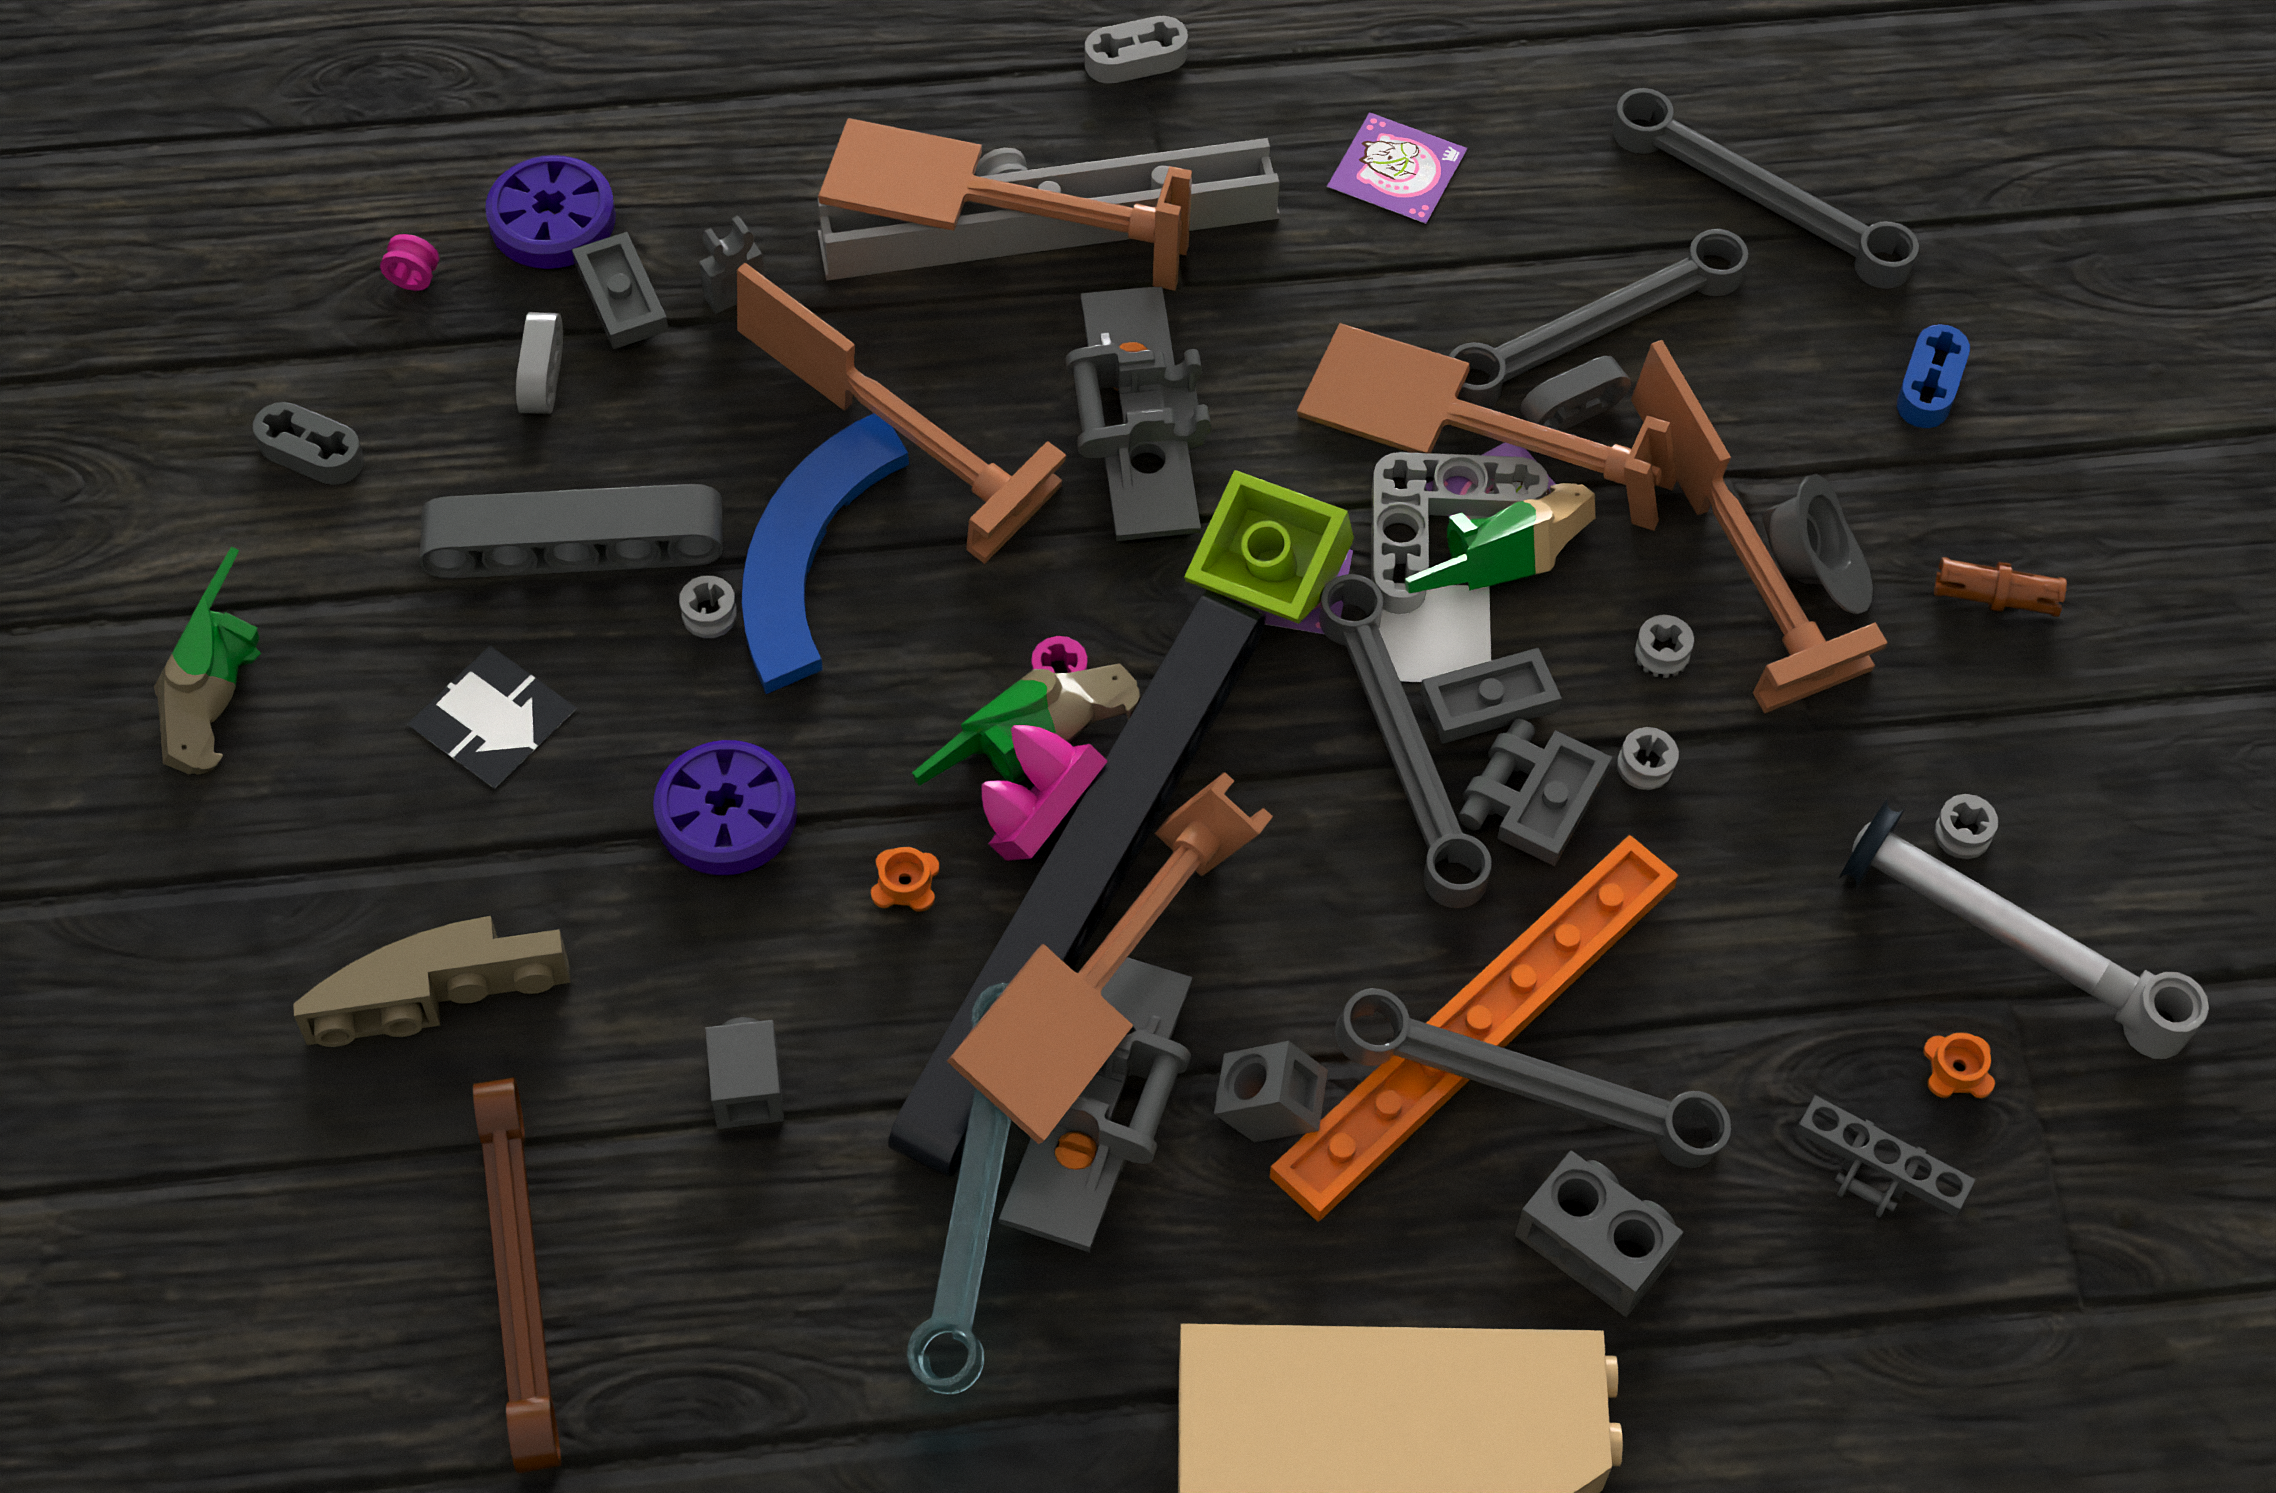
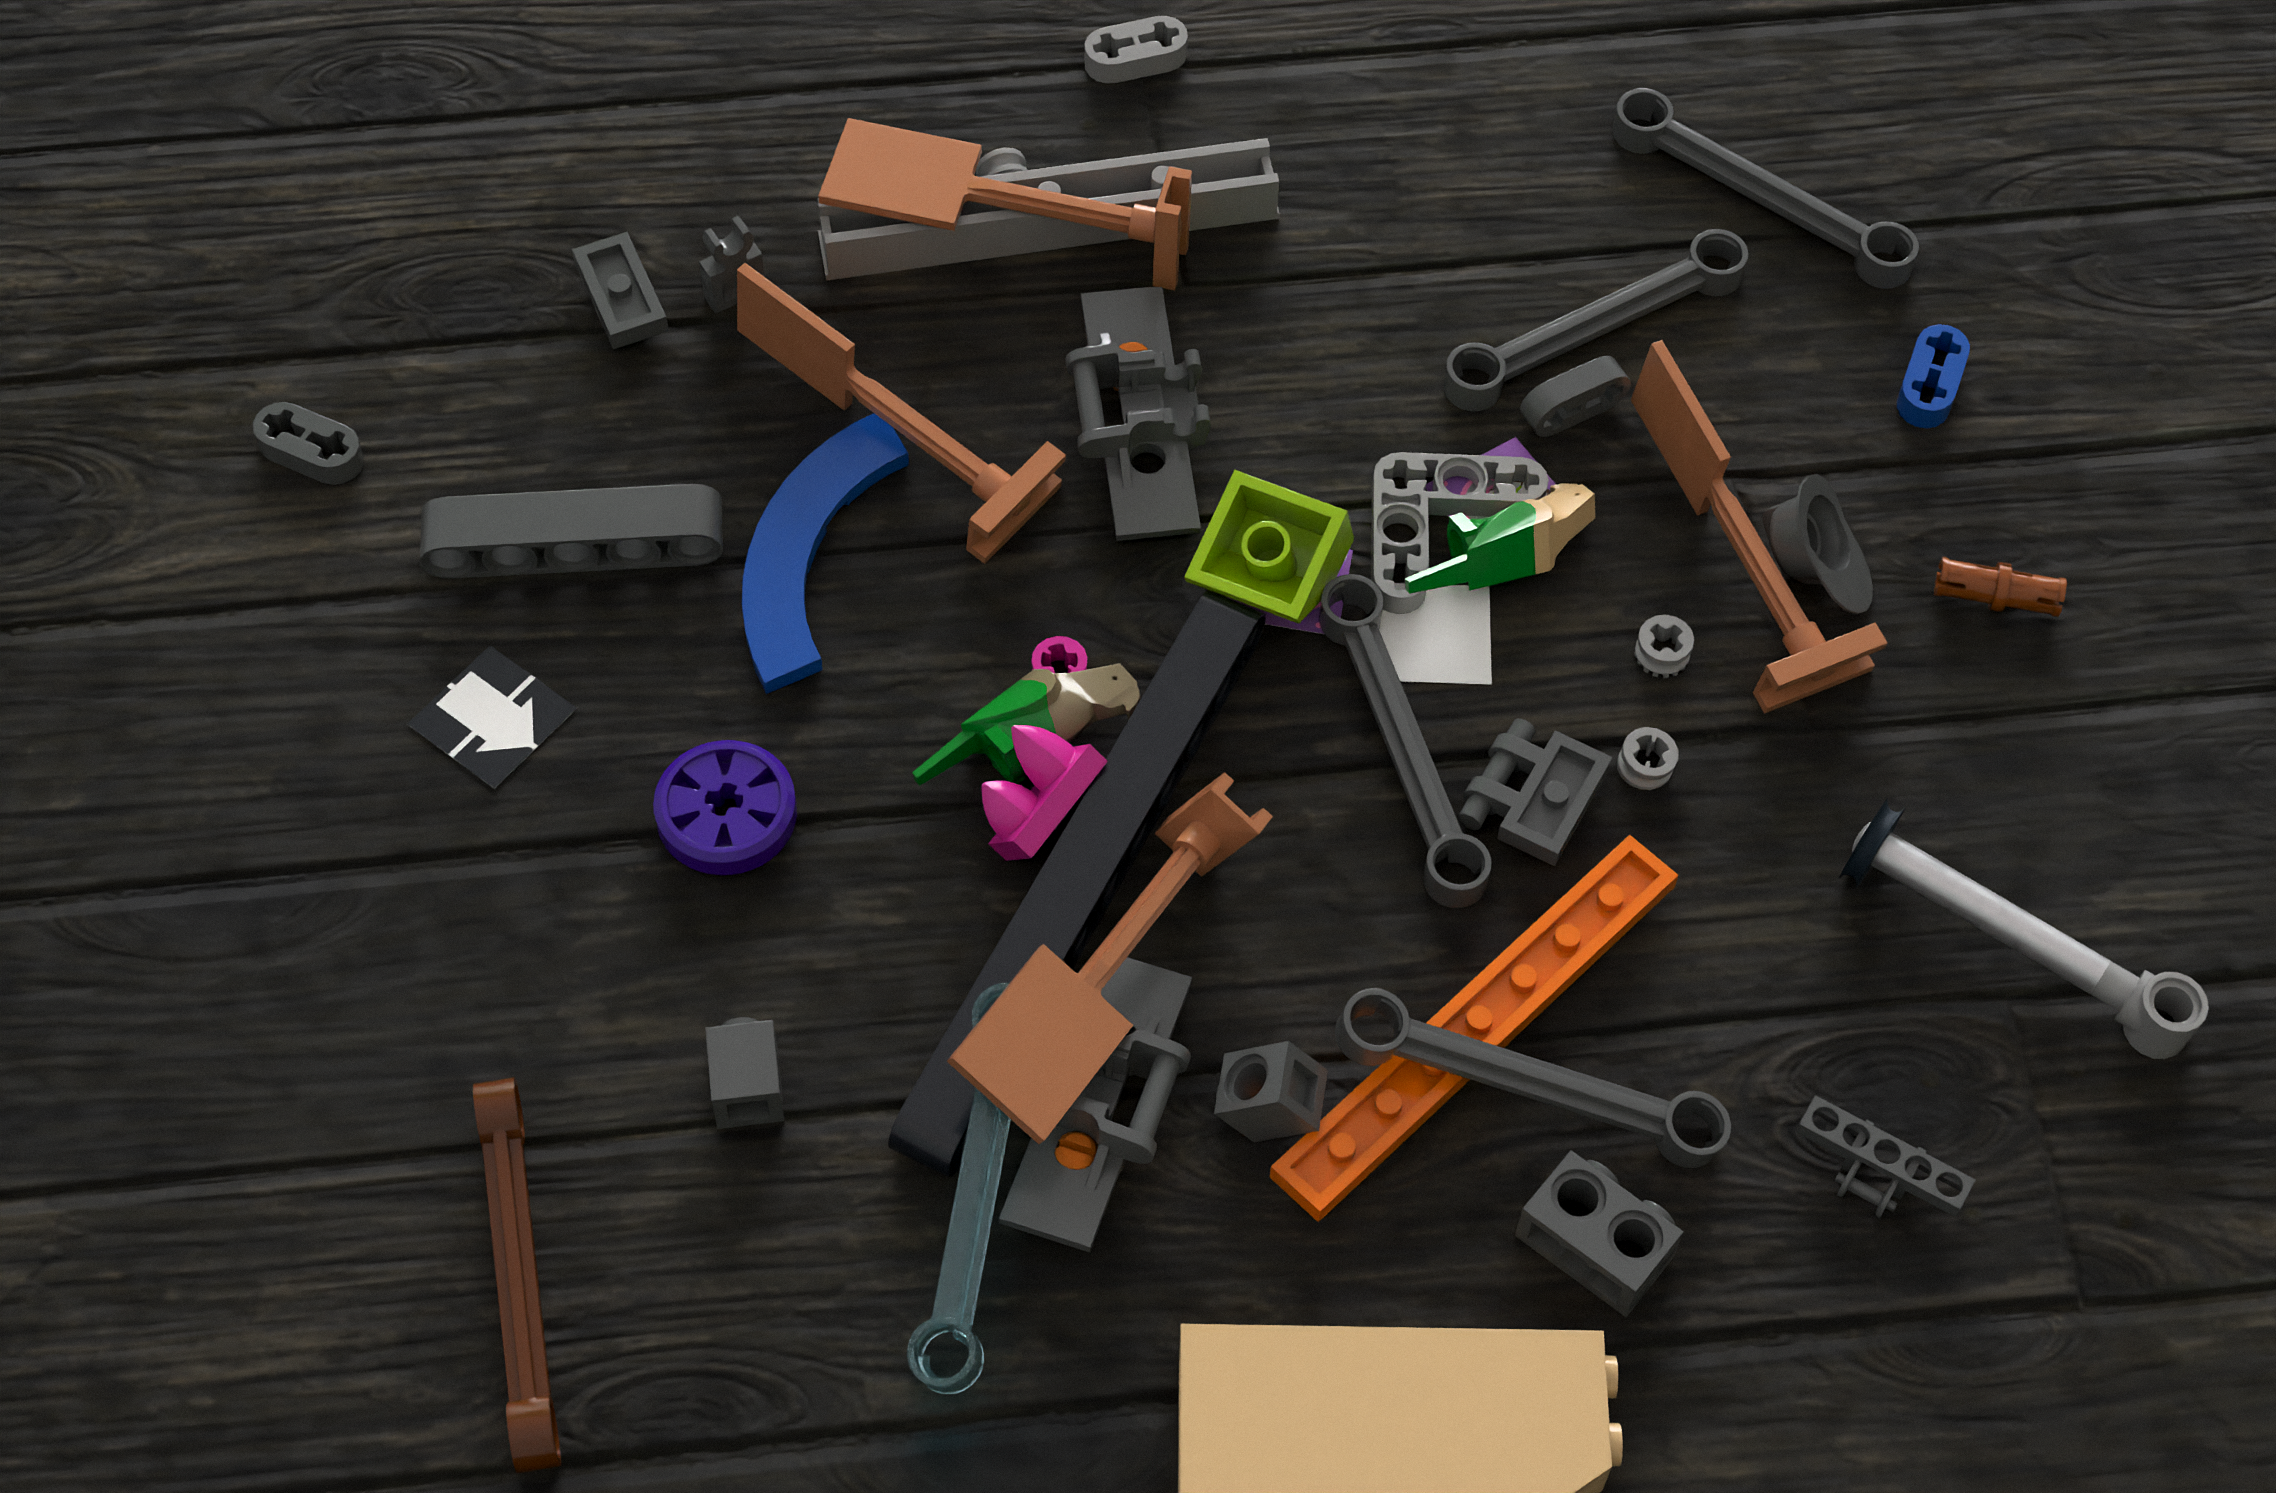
(202, 679): animal -> none
(401, 983): dark tan slope -> none
(409, 262): dark pink bush -> none
(539, 363): light grey beam -> none
(556, 185): dark purple wheel -> none
(711, 589): light grey bush -> none
(900, 863): orange plate -> none
(1397, 167): sticker -> none
(1410, 394): nougat piece -> none
(1490, 695): dark grey plate -> none
(1962, 842): light grey bush -> none
(1967, 1050): orange plate -> none

